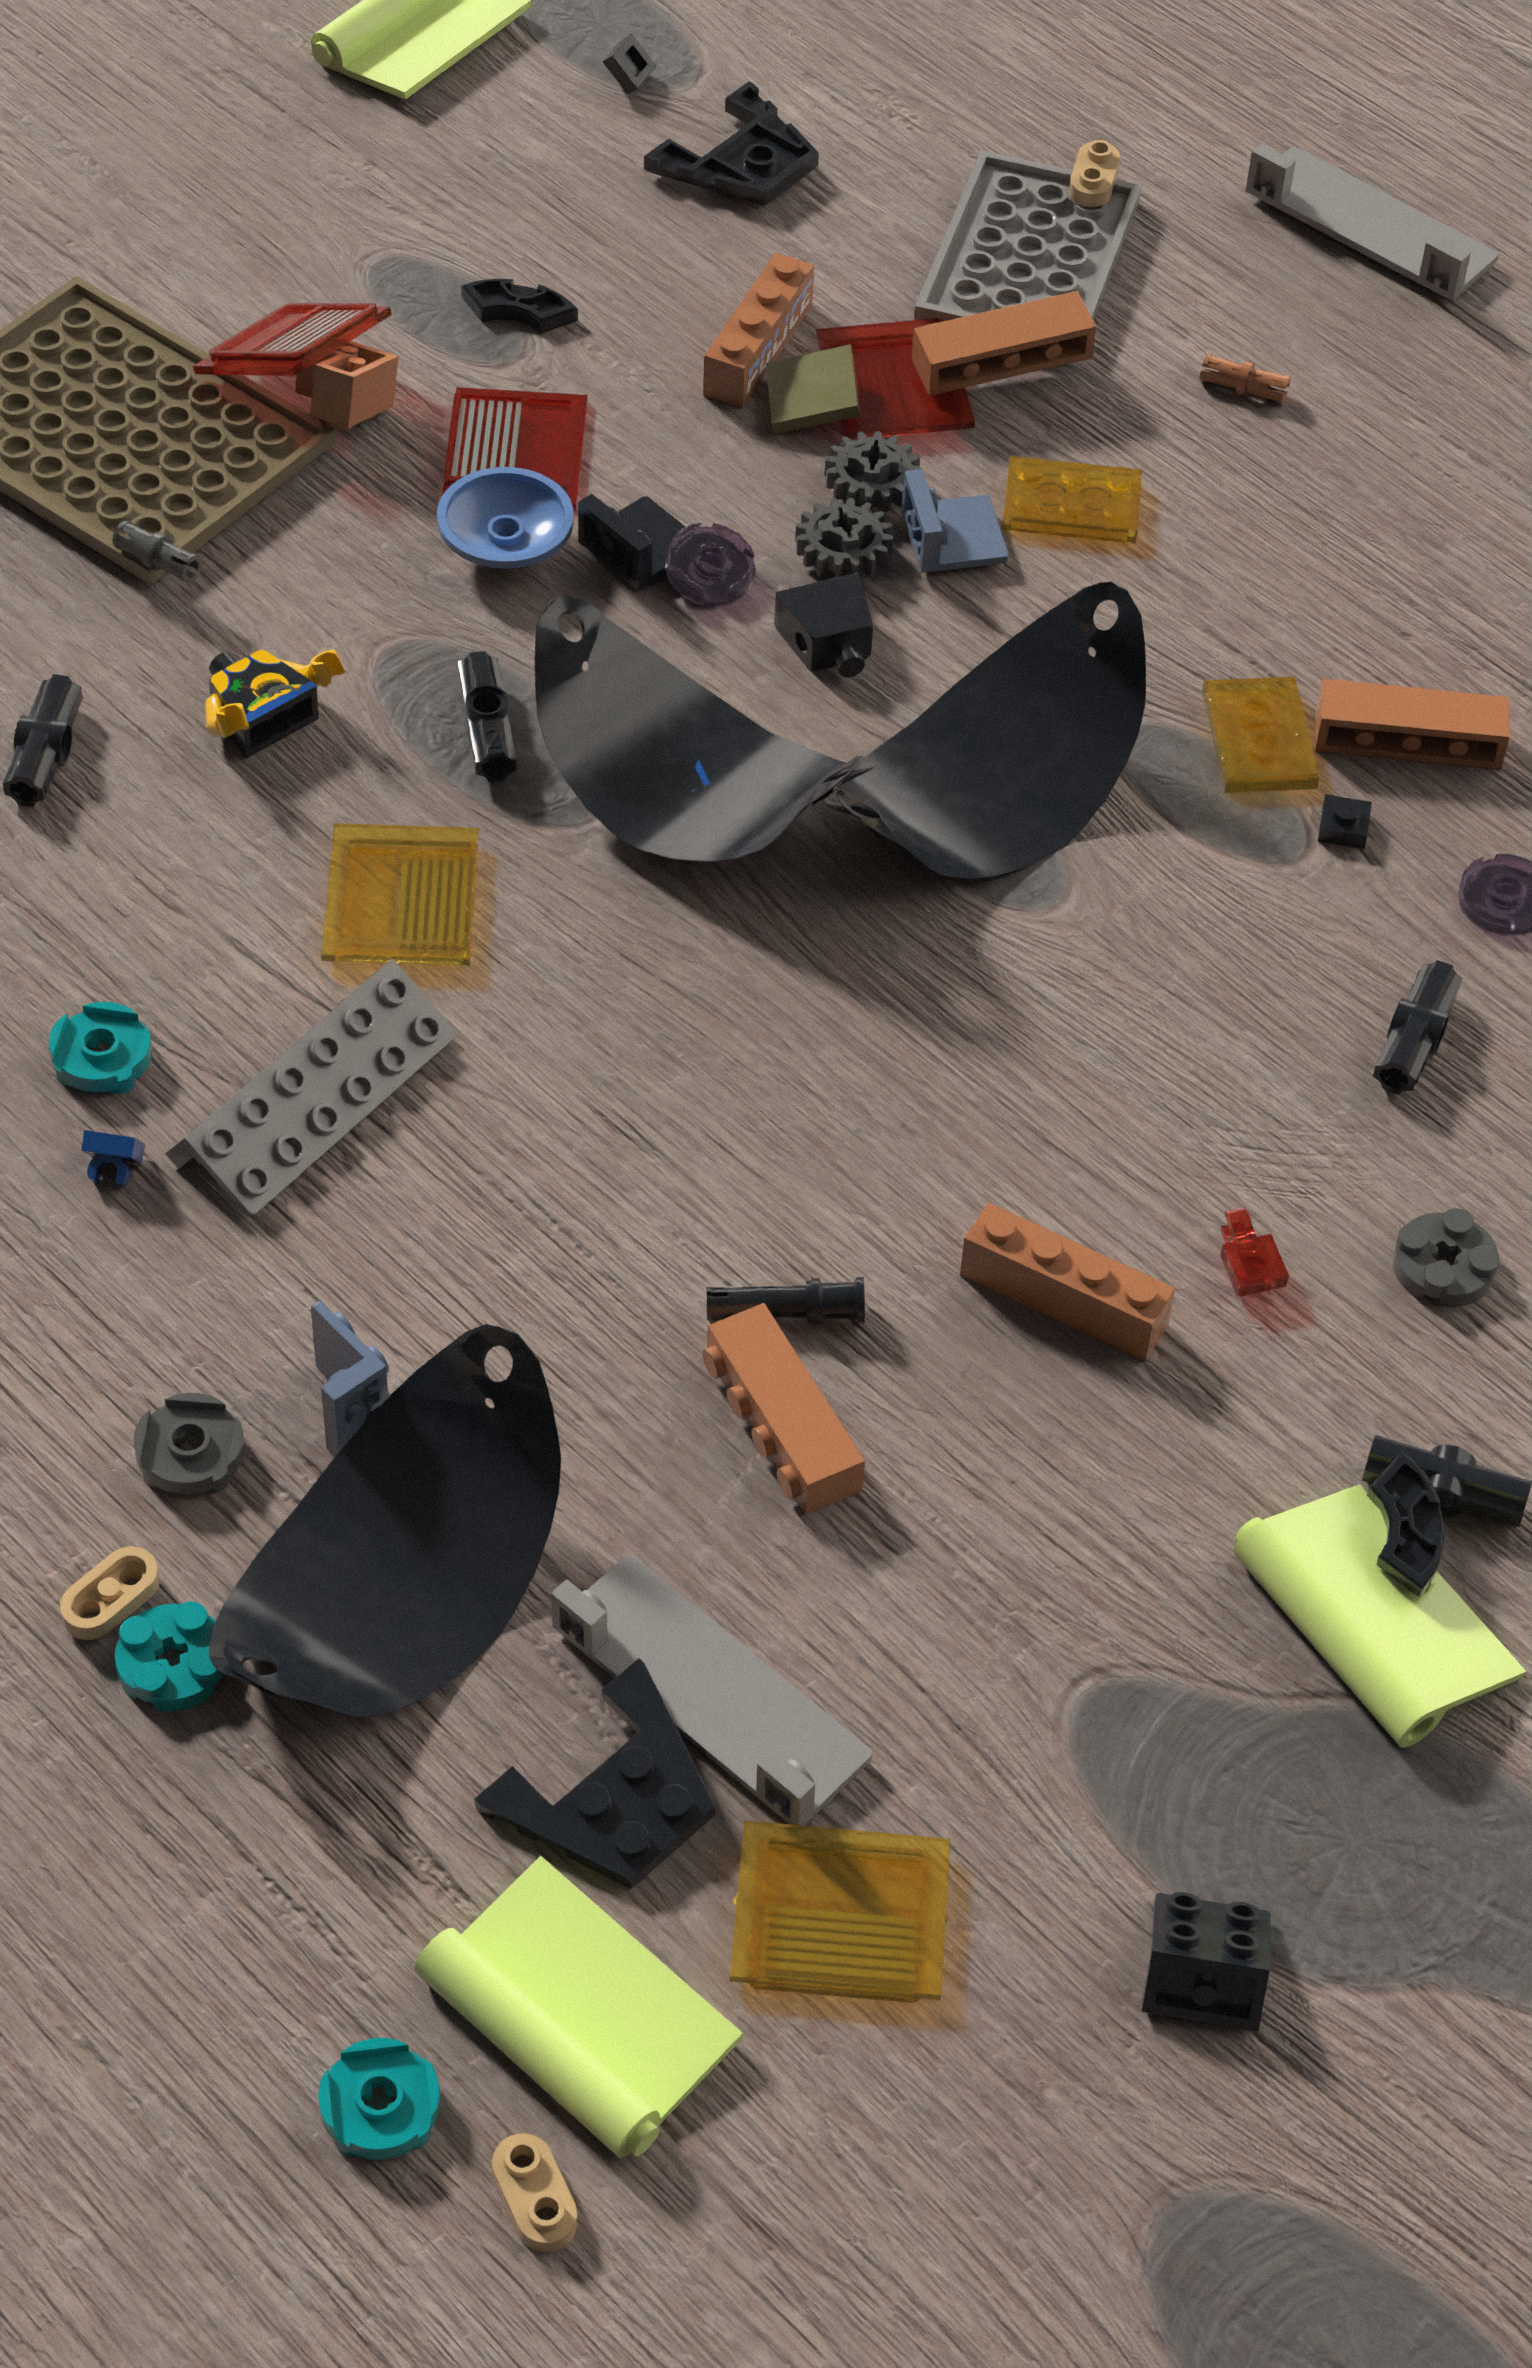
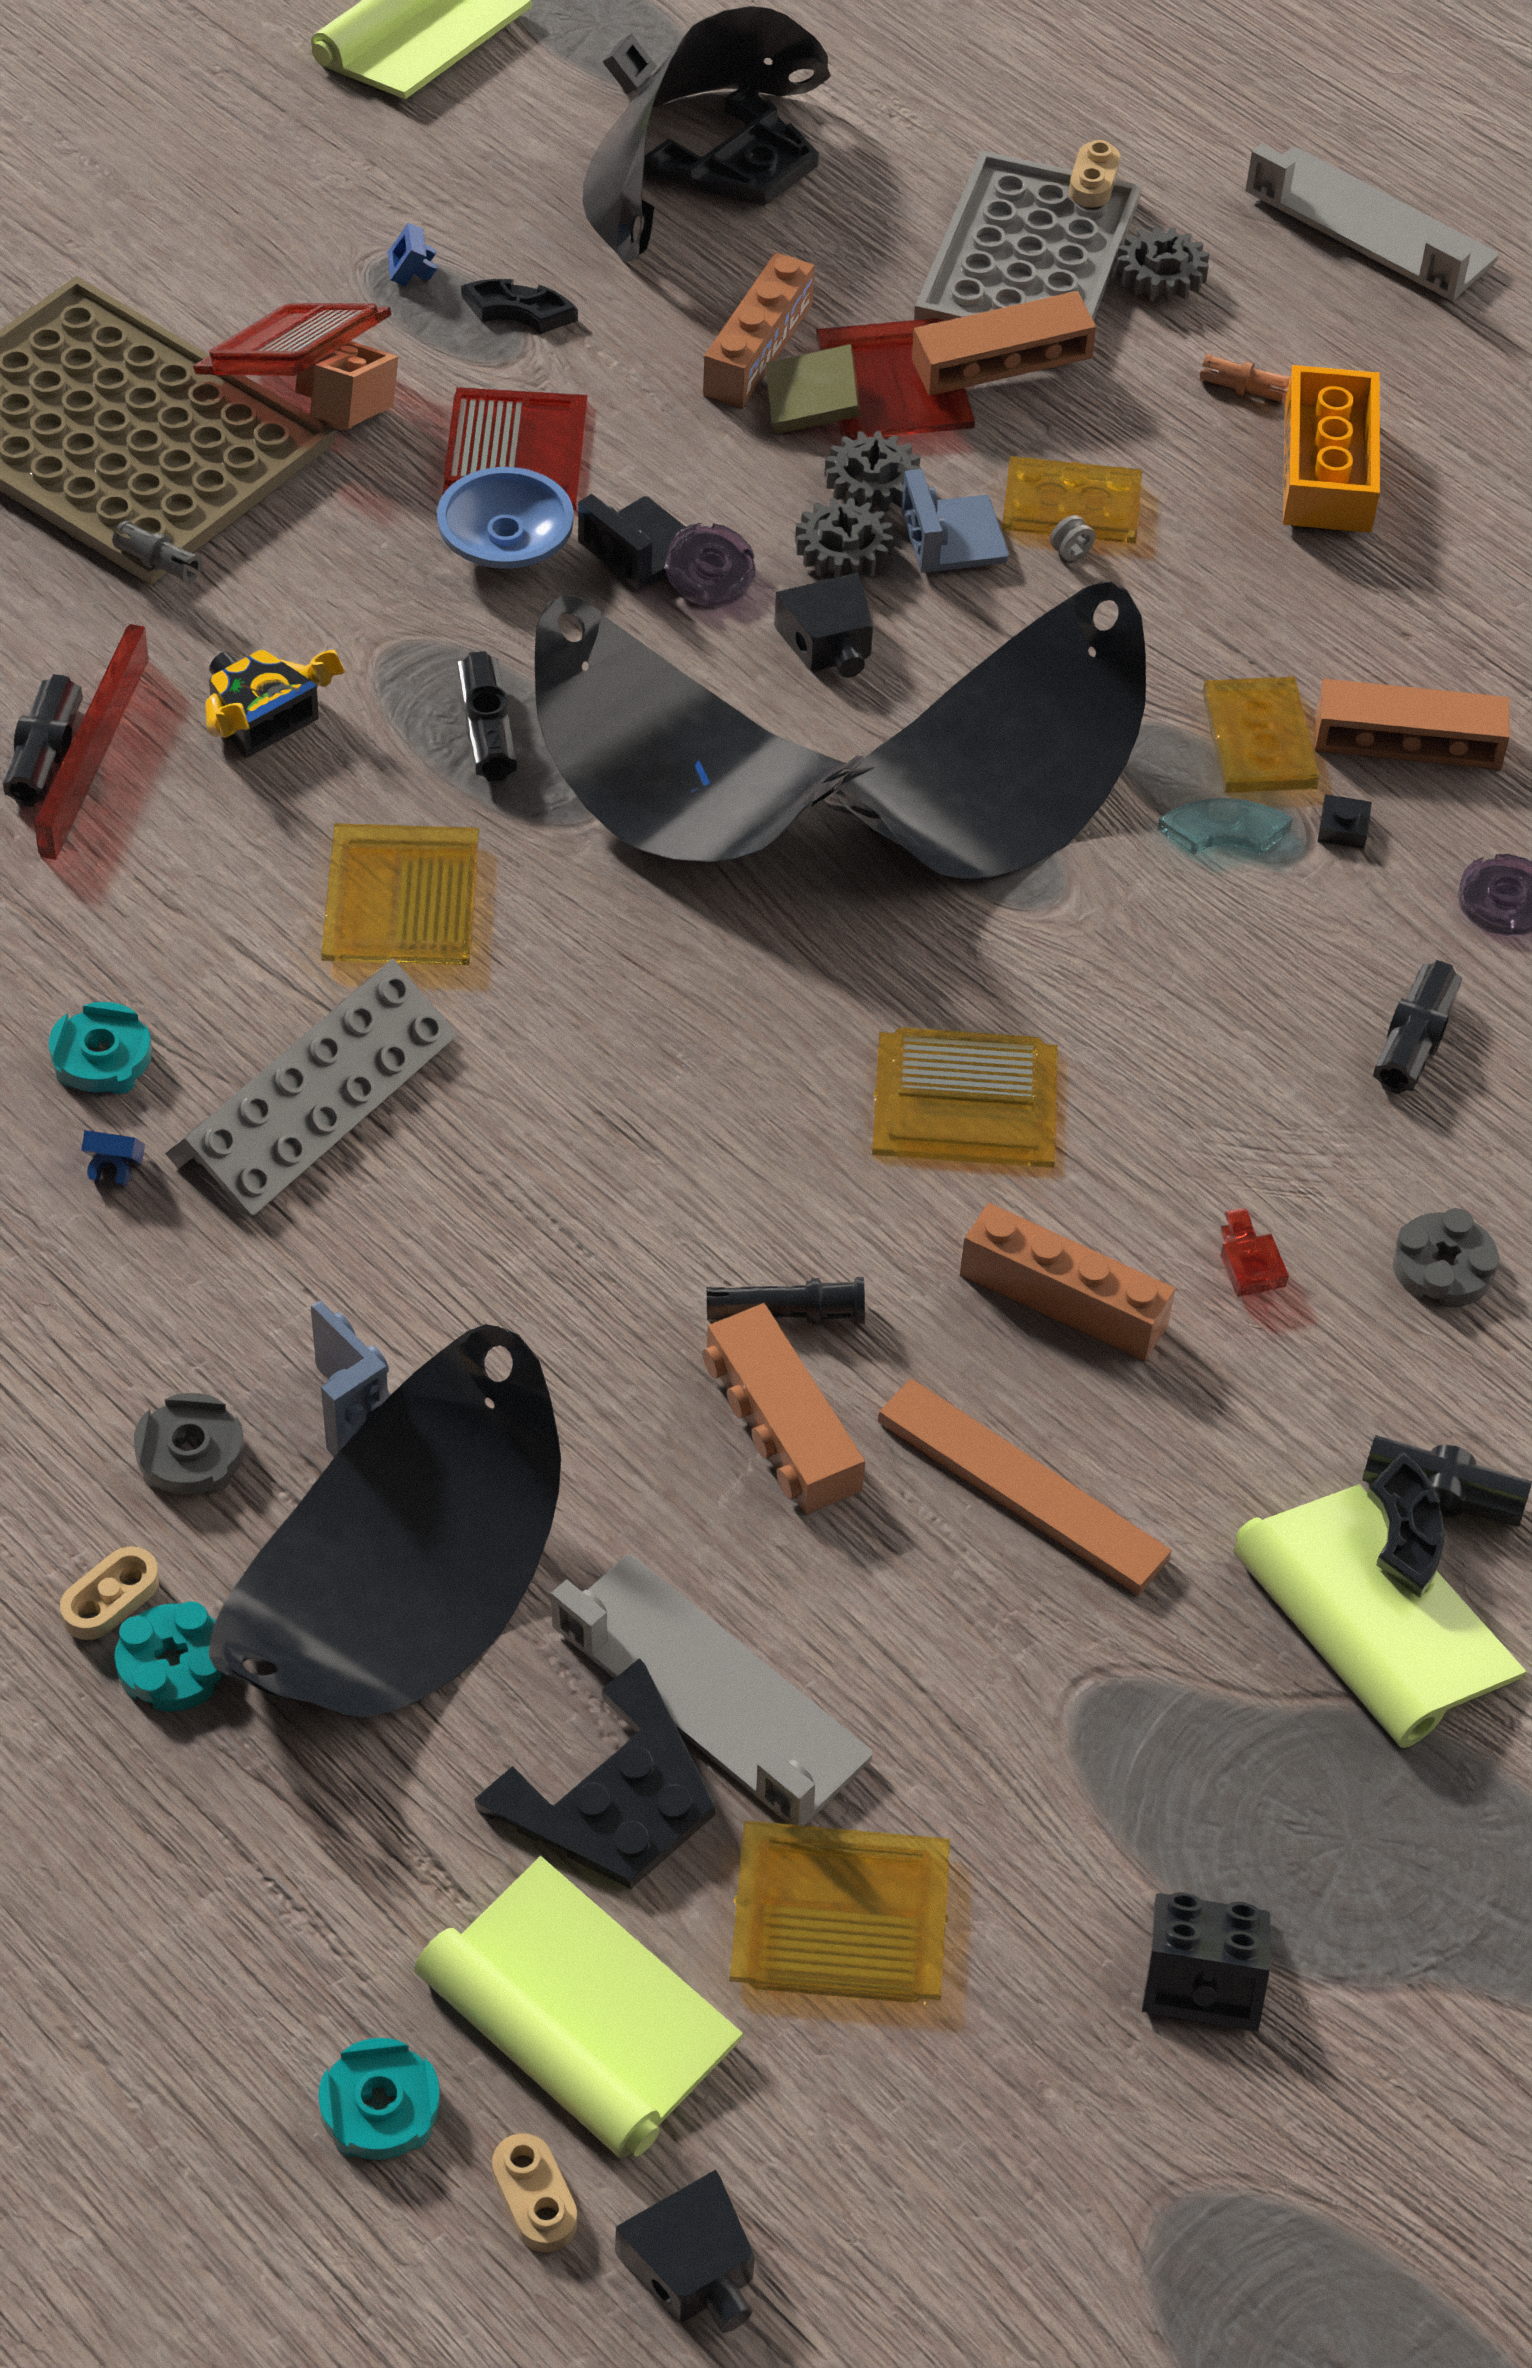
(91, 742): none -> clear red tile
(411, 256): none -> blue tile
(691, 2253): none -> black torso
(711, 56): none -> black piece
(965, 1097): none -> clear yellow piece
(1025, 1486): none -> nougat tile
(1072, 538): none -> light grey bush
(1162, 264): none -> dark grey gear
(1225, 823): none -> clear light blue tile
(1331, 448): none -> light orange brick

